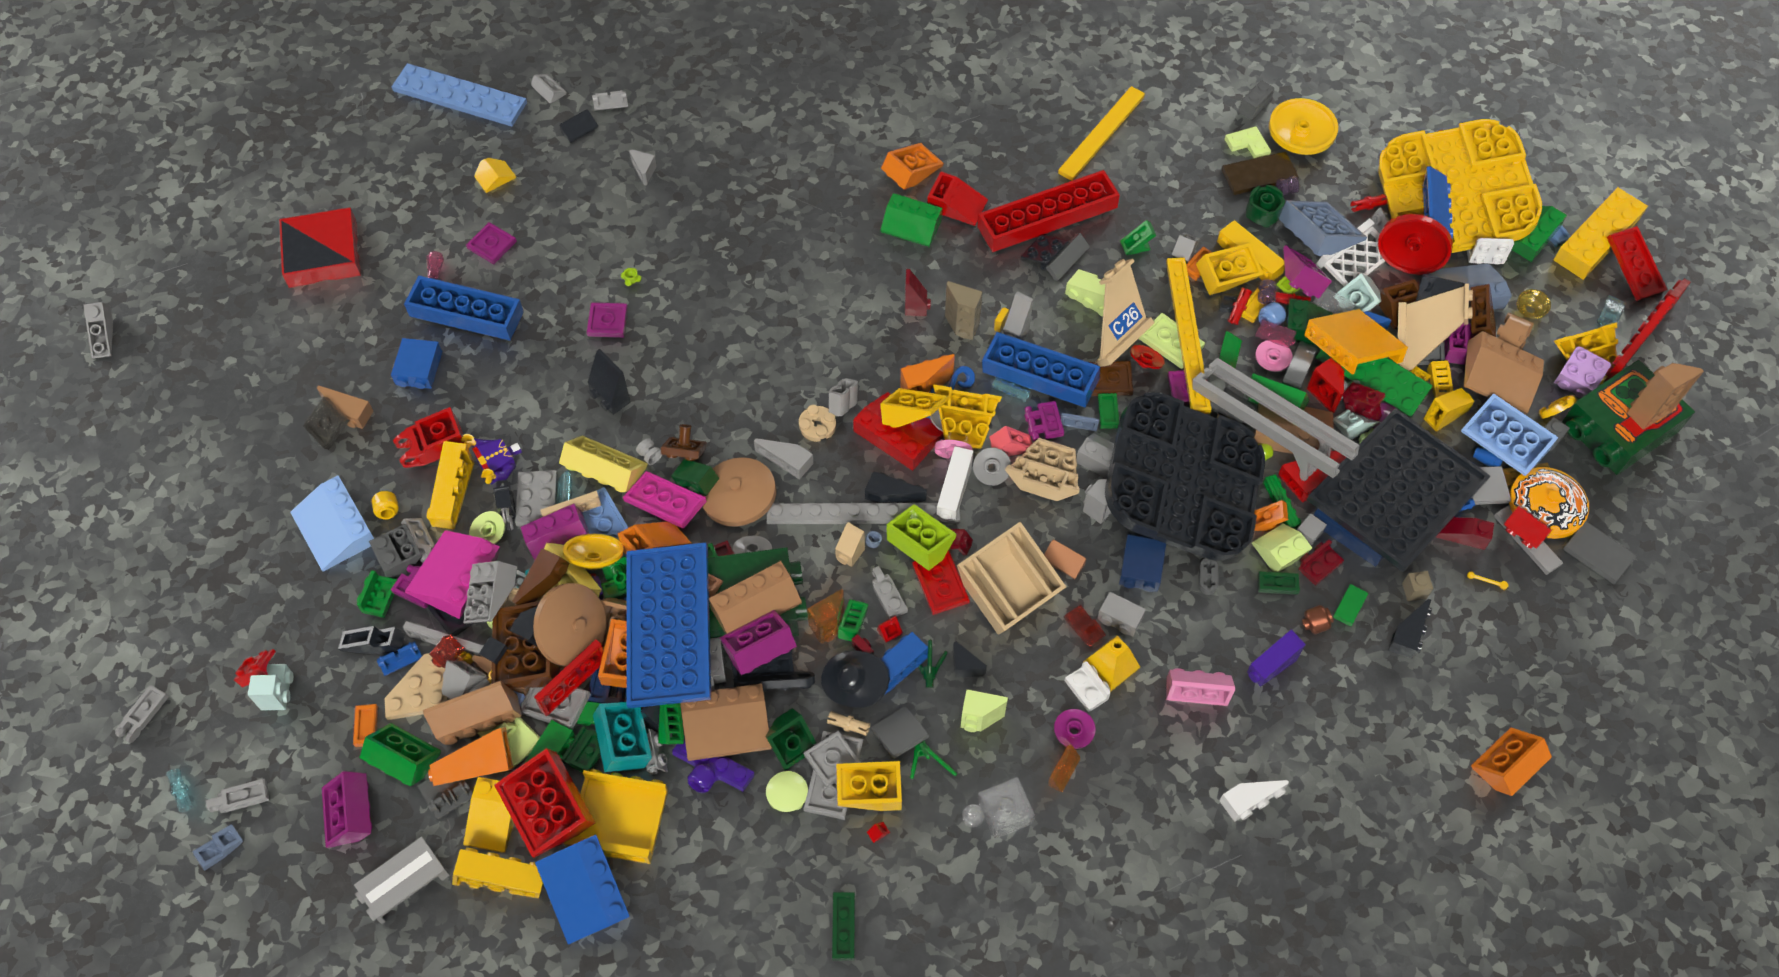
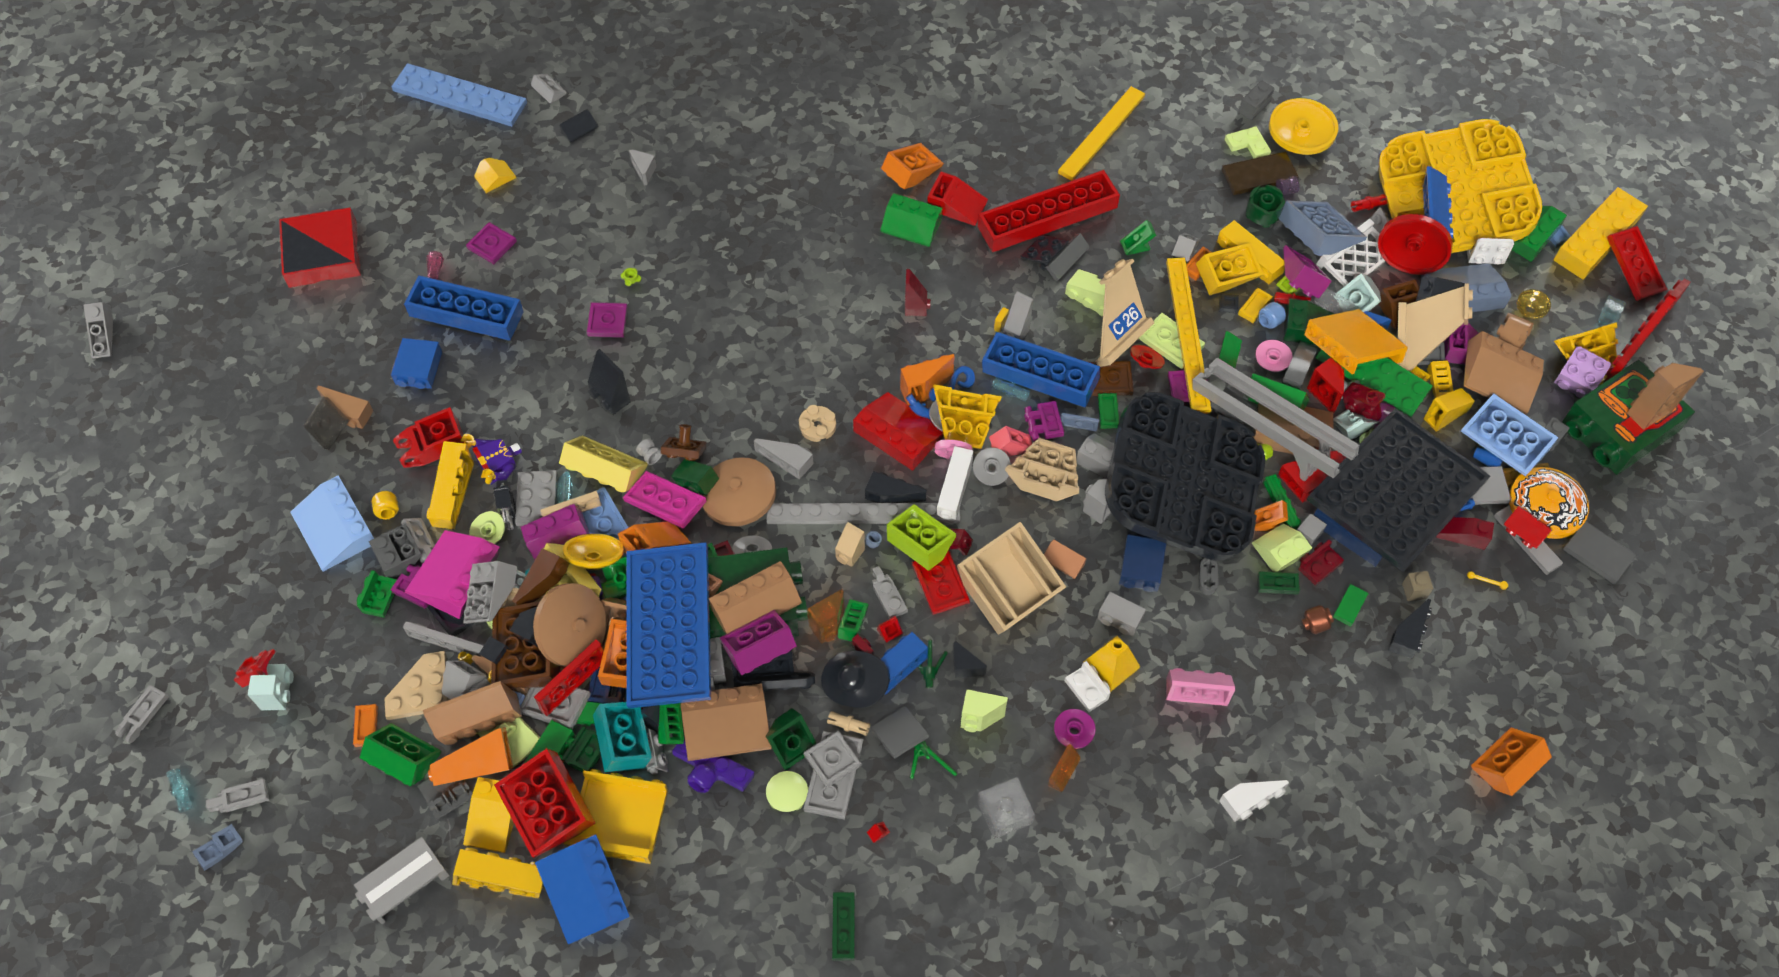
(346, 809): magenta slope -> none
(372, 640): black slope -> none
(395, 661): blue hinge -> none
(451, 648): clear red brick -> none
(616, 100): light grey hinge -> none
(843, 396): light grey brick -> none
(869, 785): yellow slope -> none
(909, 406): yellow slope -> none
(963, 309): dark tan slope -> none
(973, 815): clear tile -> none
(1084, 626): clear red slope -> none
(1239, 306): red pin -> none
(1267, 291): wheel -> none
(1276, 334): clear pink hinge -> none
(1276, 658): dark purple slope -> none
(1482, 311): reddish brown slope -> none
(1557, 406): yellow tile -> none

